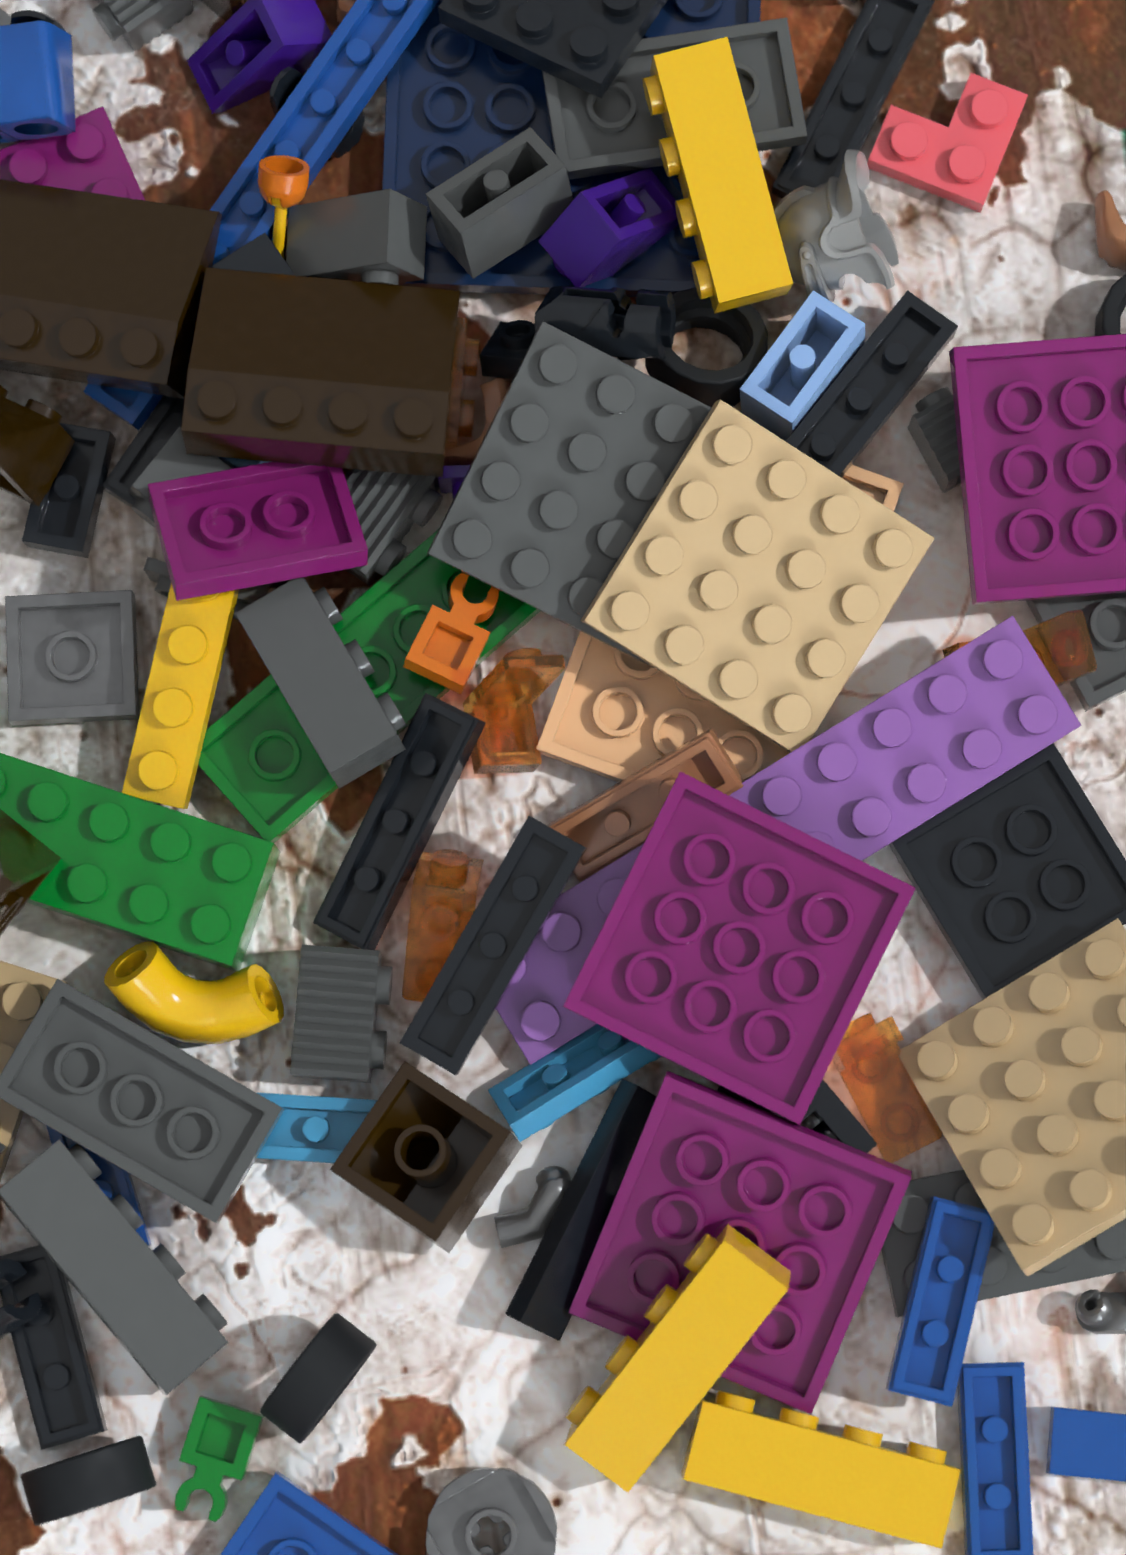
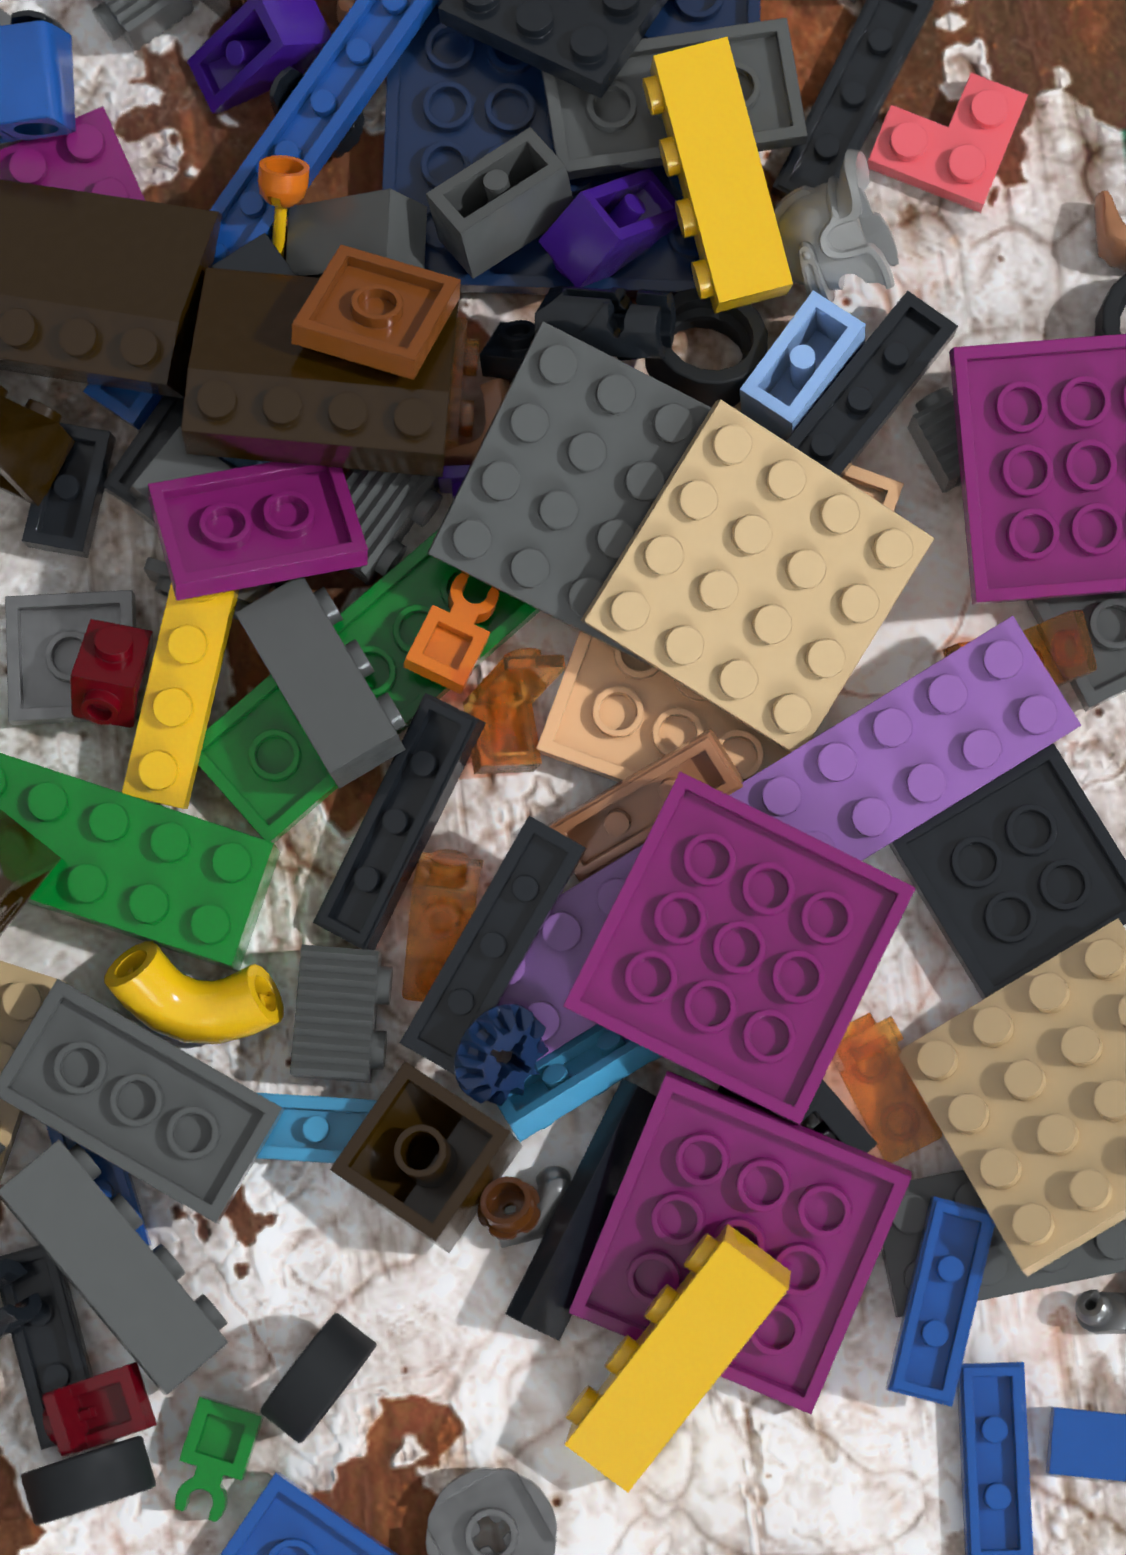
(97, 1410): none -> dark red bracket
(109, 673): none -> dark red bracket
(376, 311): none -> dark orange plate
(499, 1028): none -> dark blue gear
(504, 1193): none -> reddish brown plate
(820, 1471): yellow brick -> none

